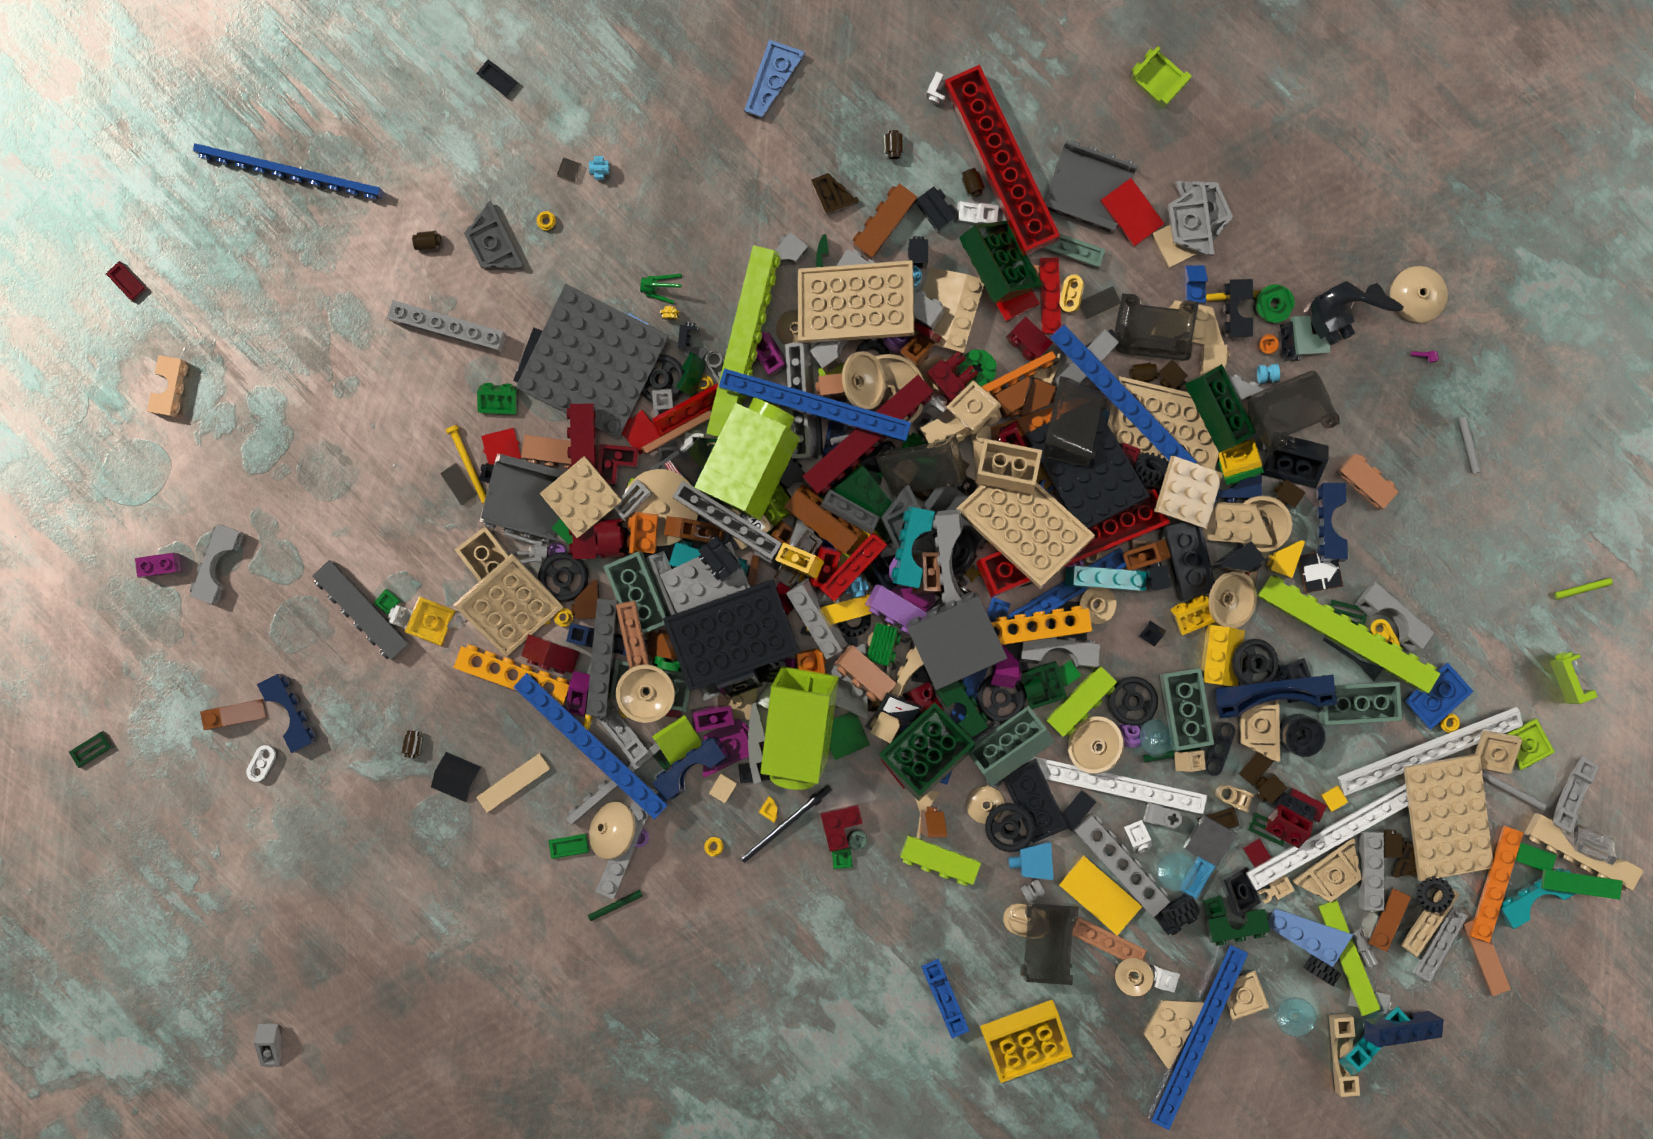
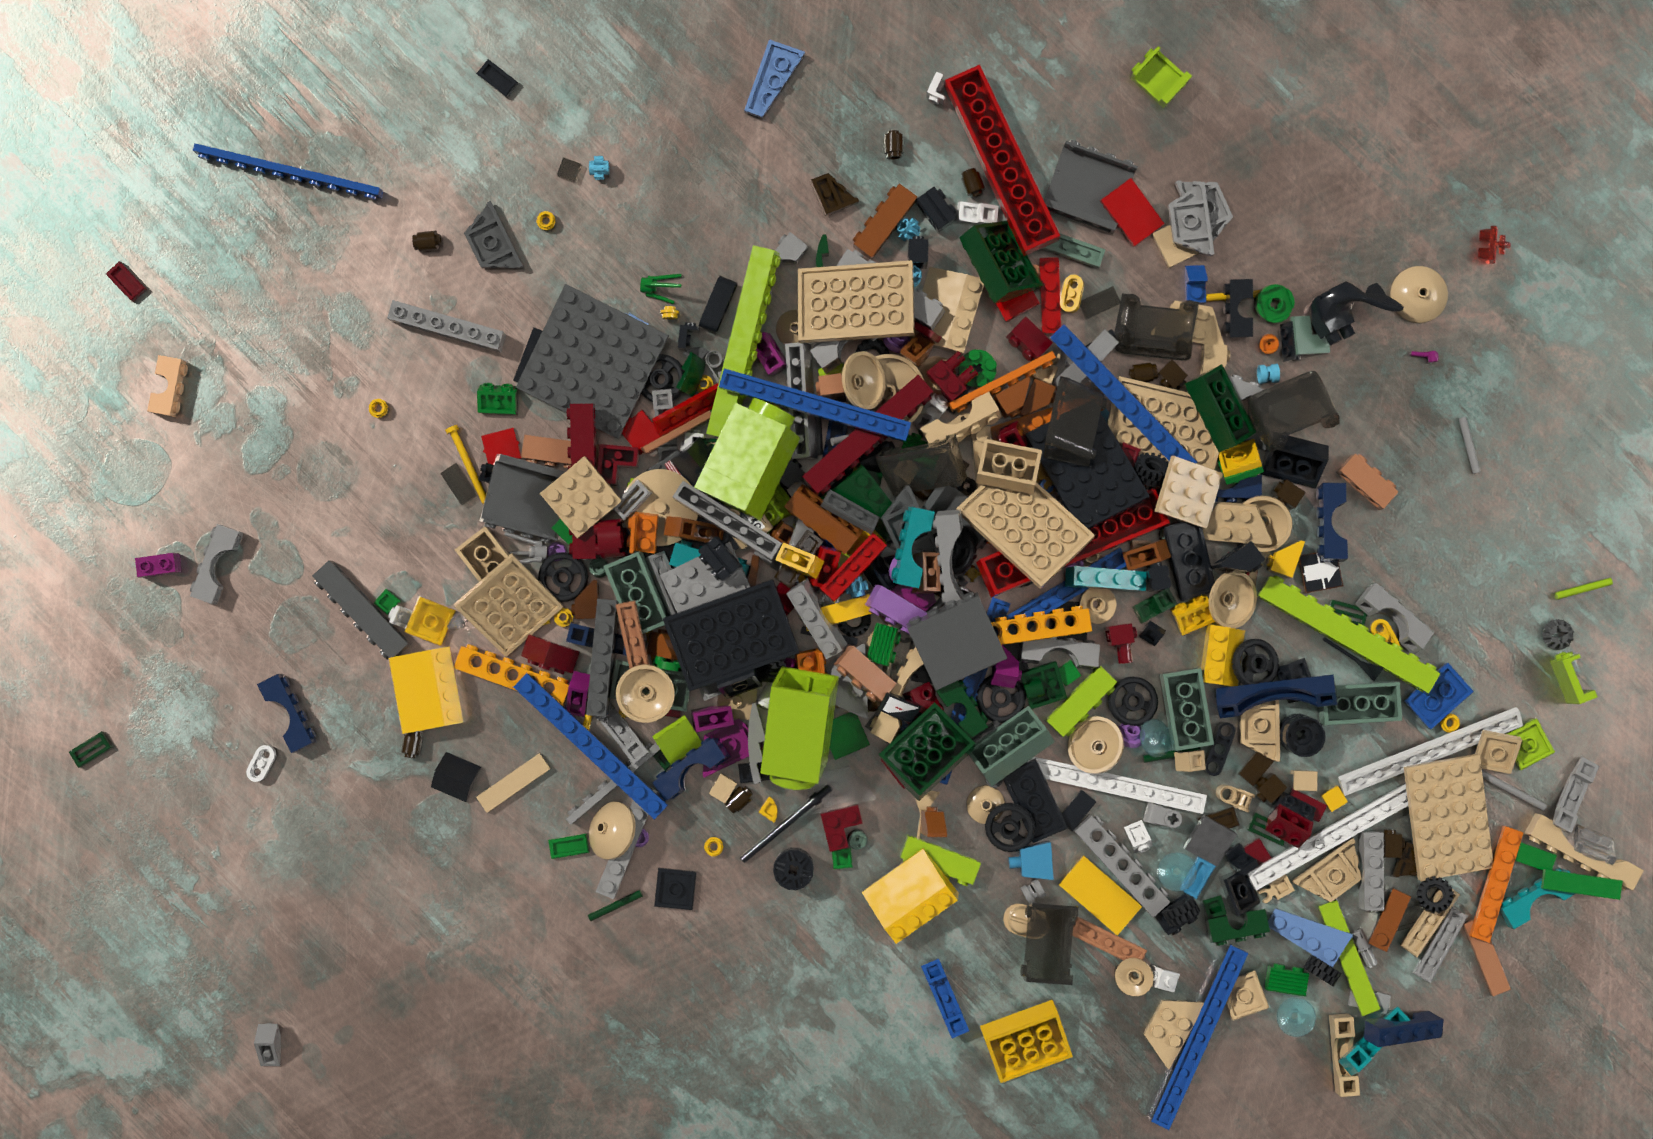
(233, 714): slope -> none
(372, 408): none -> yellow plate
(425, 690): none -> yellow slope
(596, 567): none -> sand green tile
(675, 888): none -> black tile
(717, 304): none -> black beam
(739, 799): none -> dark brown brick
(797, 857): none -> black wheel
(908, 228): none -> medium azure gear
(910, 895): none -> yellow slope
(973, 406): tan tile -> none
(1121, 637): none -> dark red brick
(1154, 605): none -> dark green slope
(1240, 861): none -> black bracket
(1286, 980): none -> green brick
(1304, 780): none -> tan panel
(1490, 235): none -> clear red hips
(1554, 642): none -> dark grey gear

